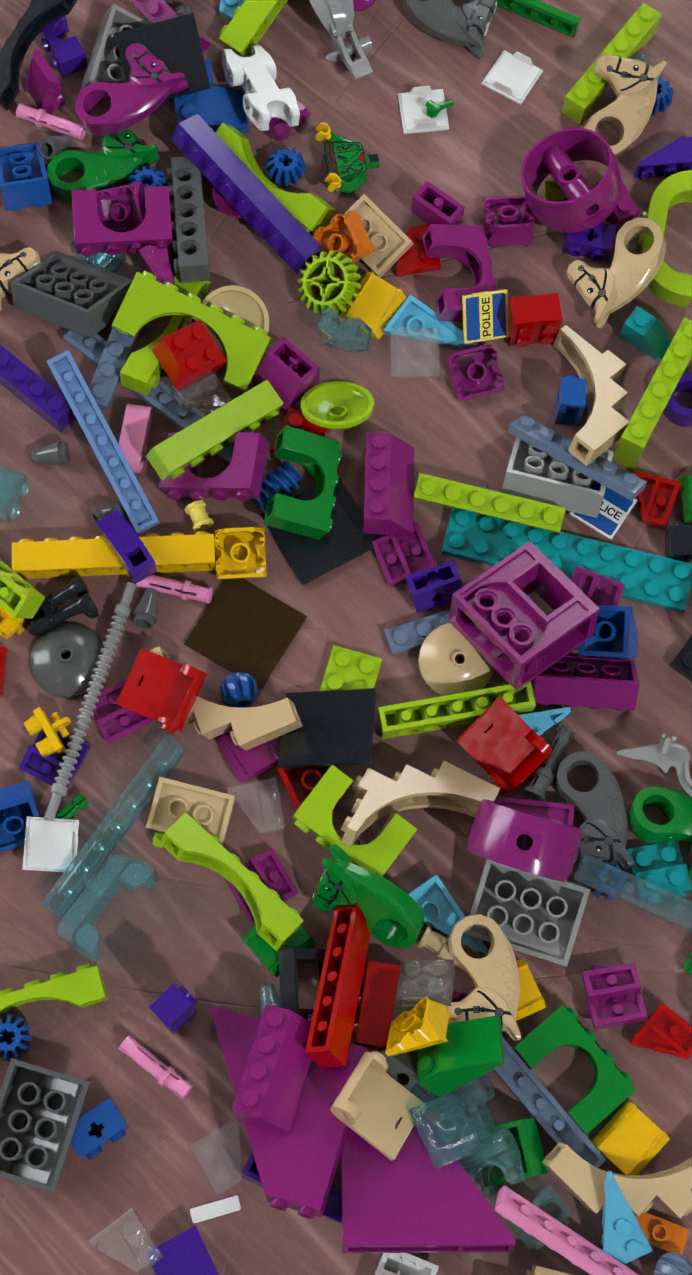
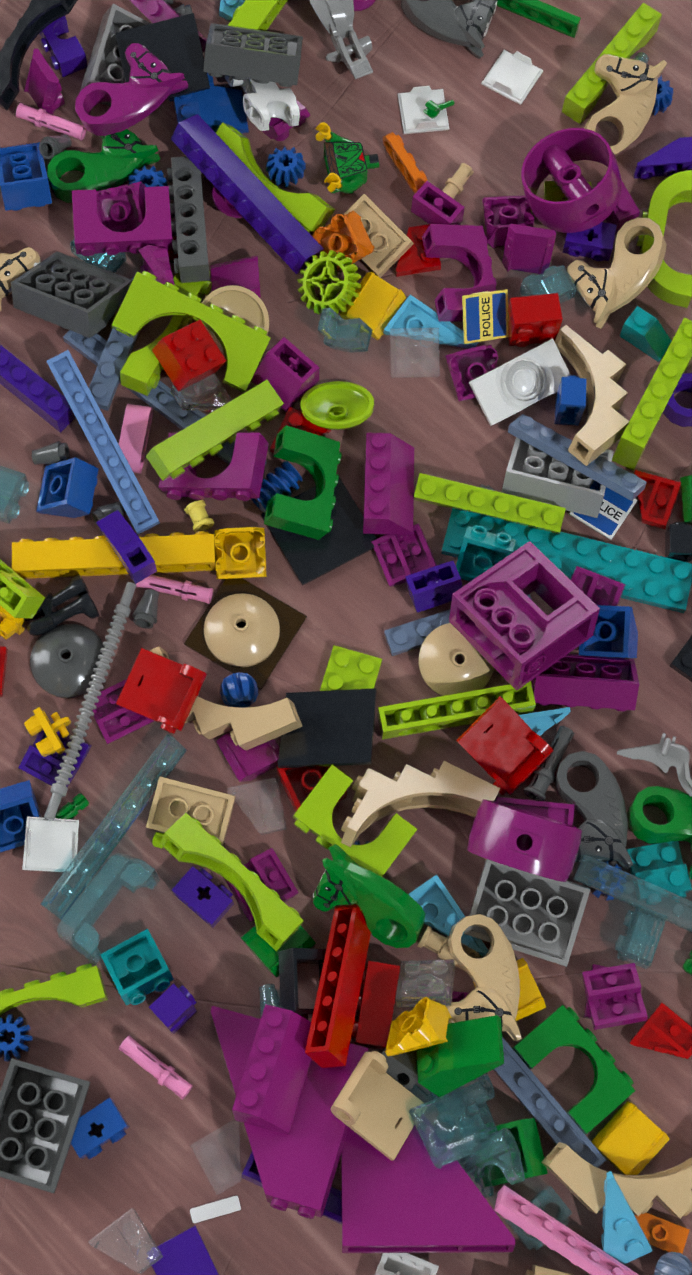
(68, 488): none -> blue slope
(137, 968): none -> teal plate
(209, 910): none -> dark purple brick
(238, 272): none -> magenta slope
(241, 645): none -> tan dish
(253, 55): none -> dark grey slope
(404, 161): none -> orange plate
(455, 184): none -> tan pin
(482, 551): none -> teal plate
(520, 382): none -> white slope
(528, 248): none -> magenta slope
(551, 281): none -> clear light blue brick
(640, 938): none -> clear light blue brick

